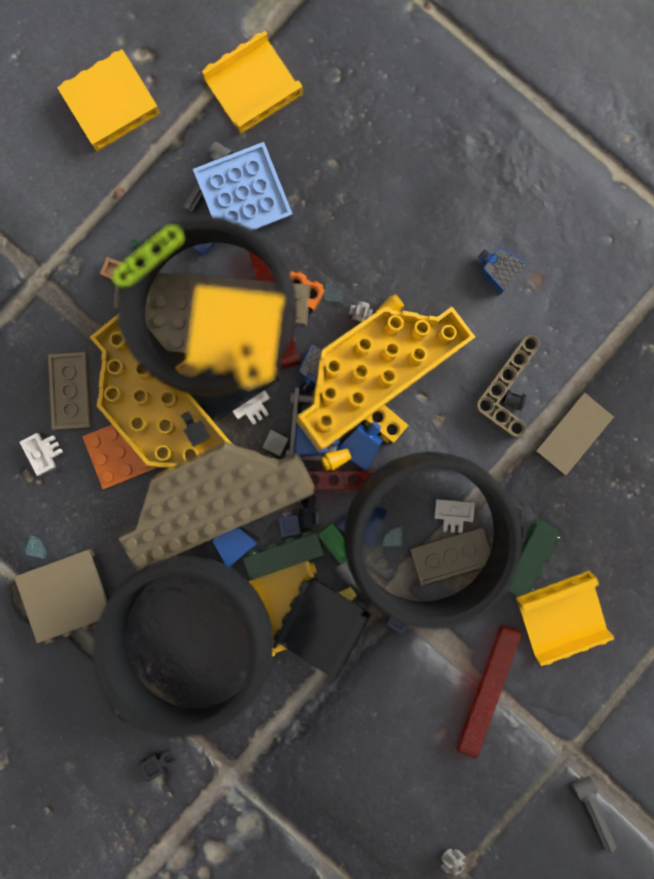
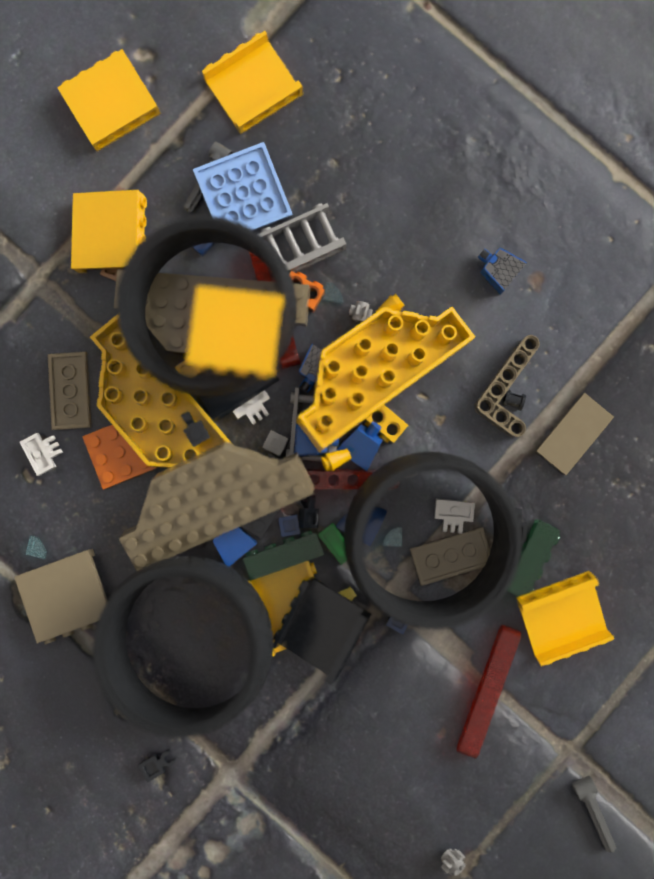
(106, 228): none -> yellow panel
(151, 260): lime beam -> none
(256, 360): yellow brick -> none
(317, 252): none -> light grey fence

